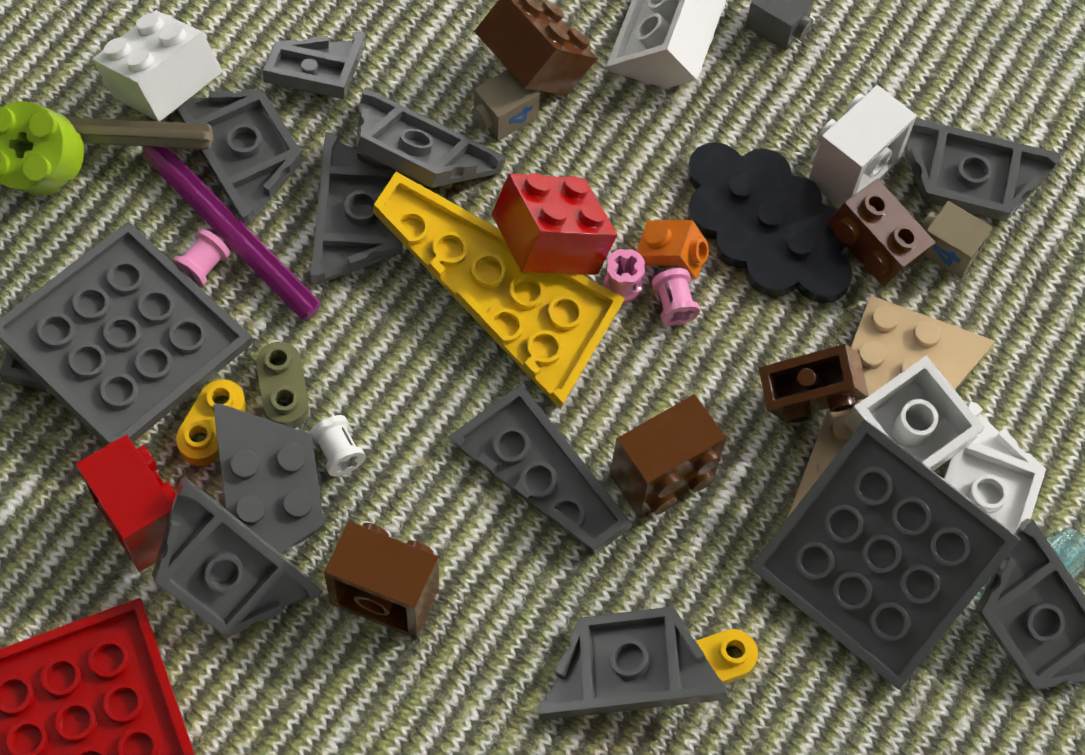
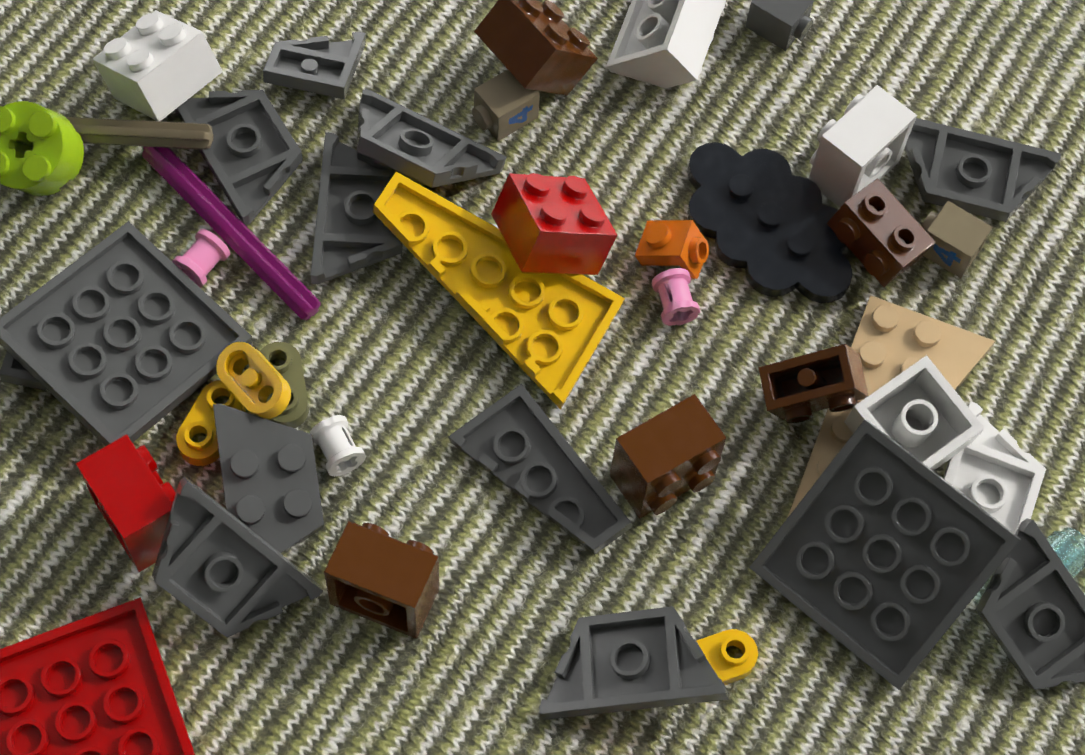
(254, 383): none -> yellow plate
(625, 273): bright pink bush -> none

